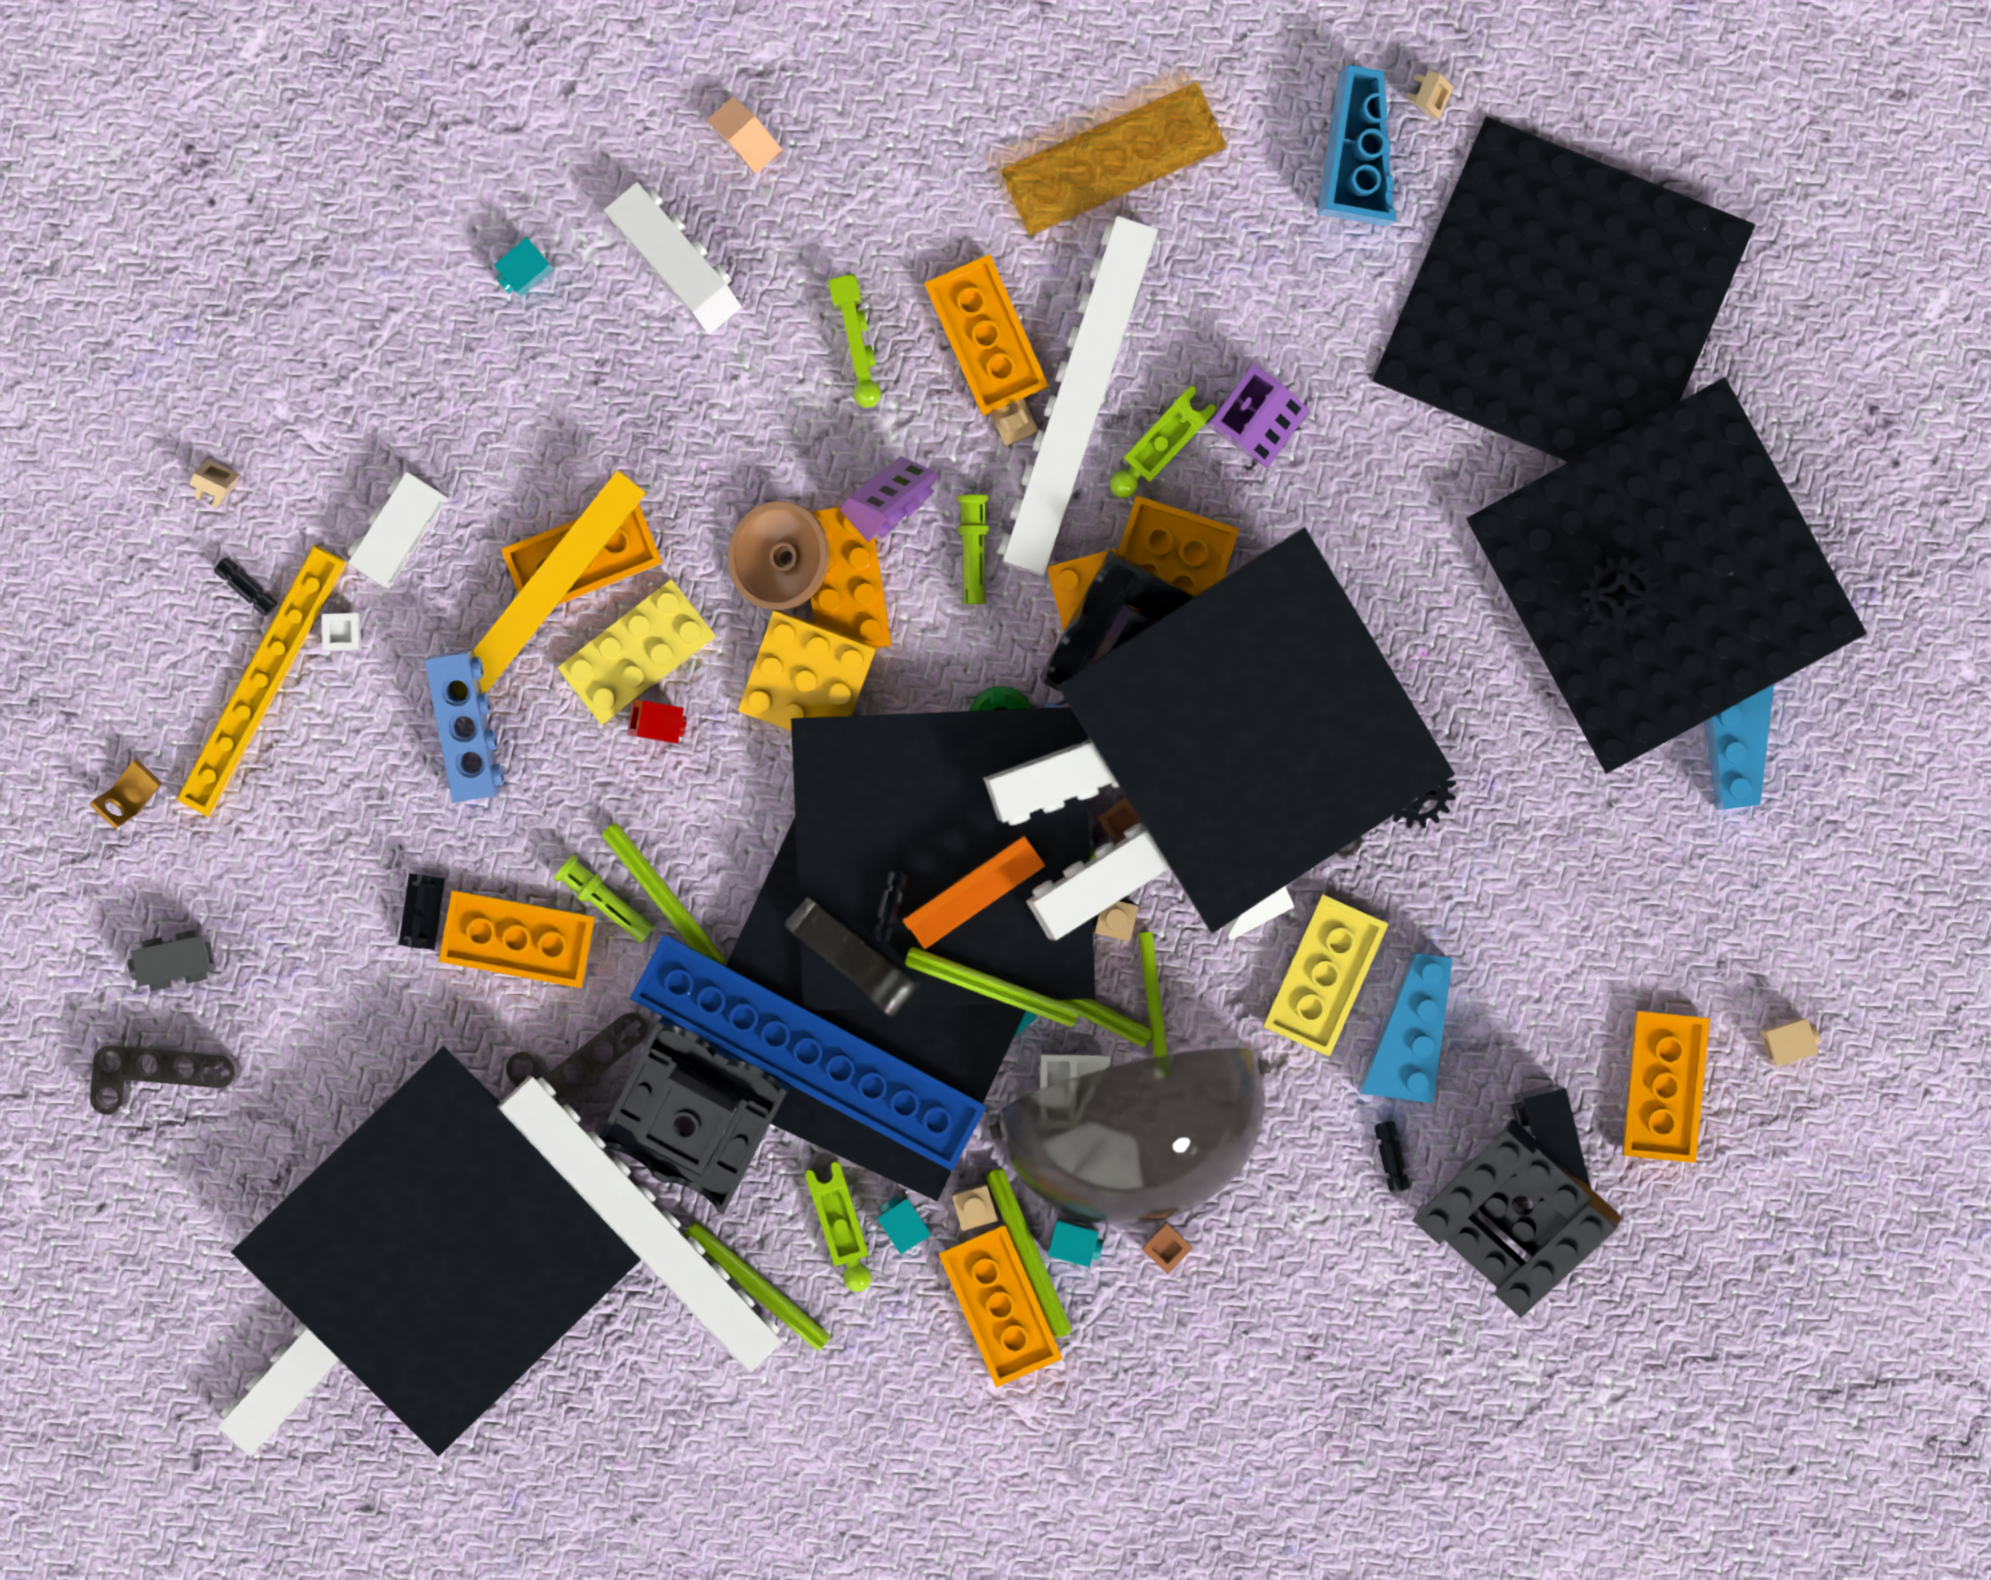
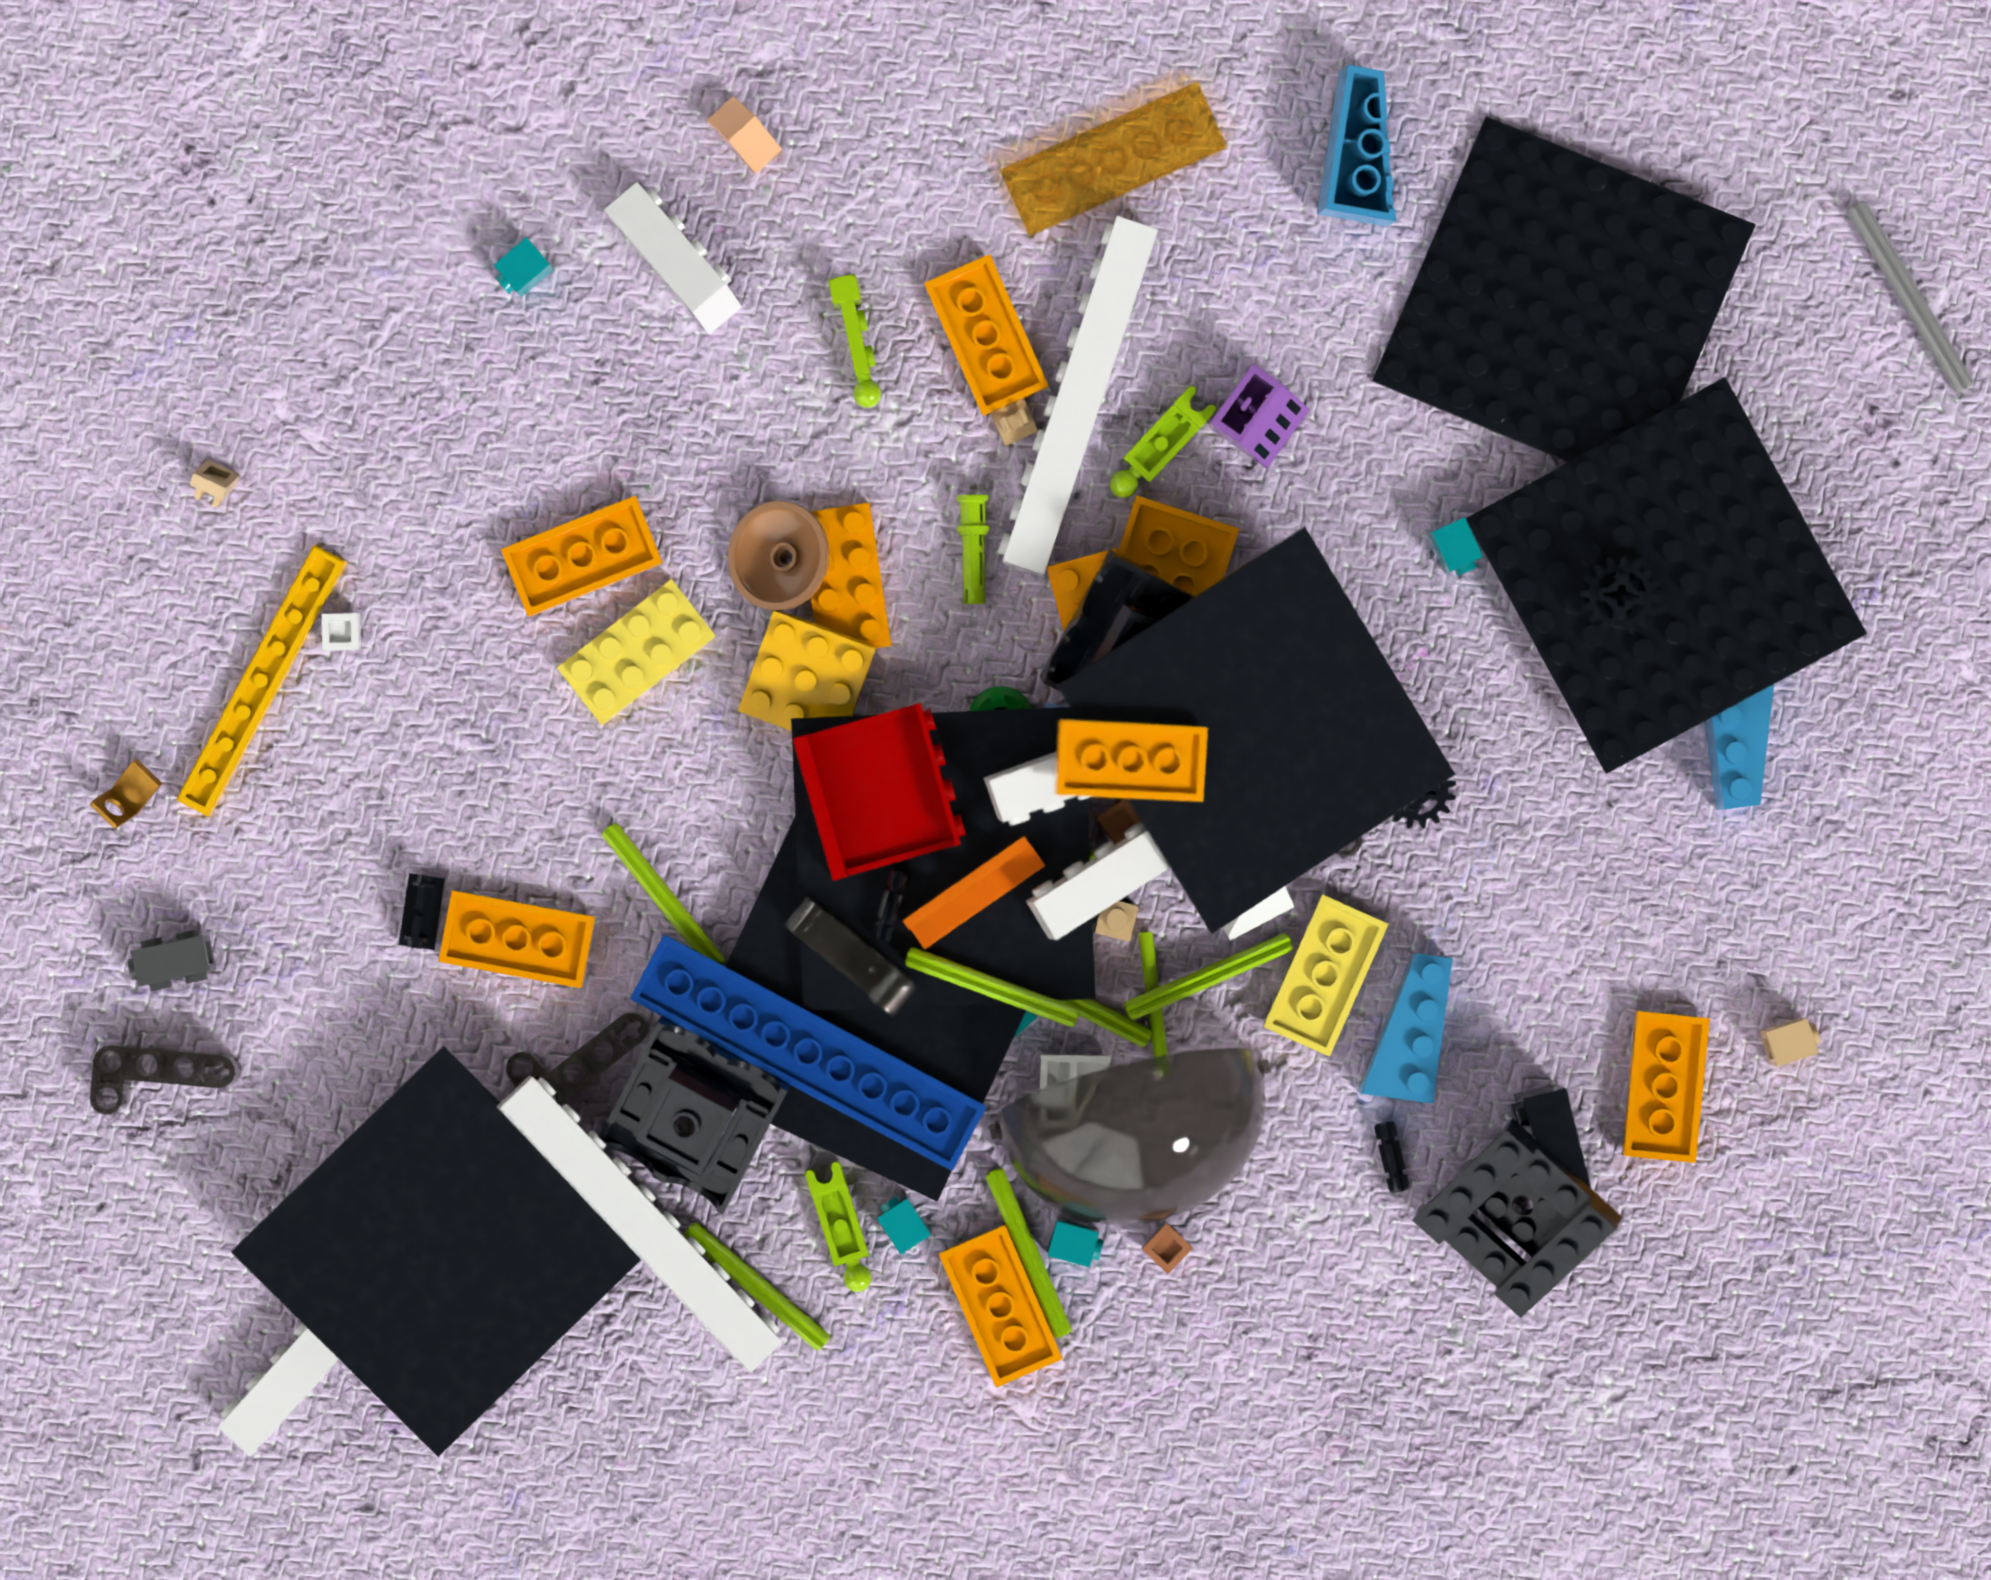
(245, 586): black axle -> none
(396, 529): white brick -> none
(464, 781): medium blue brick -> none
(554, 578): yellow tile -> none
(590, 888): lime pin -> none
(656, 721): red brick -> none
(879, 790): none -> red panel
(889, 498): medium lavender slope -> none
(974, 1206): tan brick -> none
(1130, 760): none -> light orange plate
(1208, 976): none -> lime axle
(1432, 94): tan tile -> none
(1456, 547): none -> teal brick
(1910, 297): none -> light grey axle

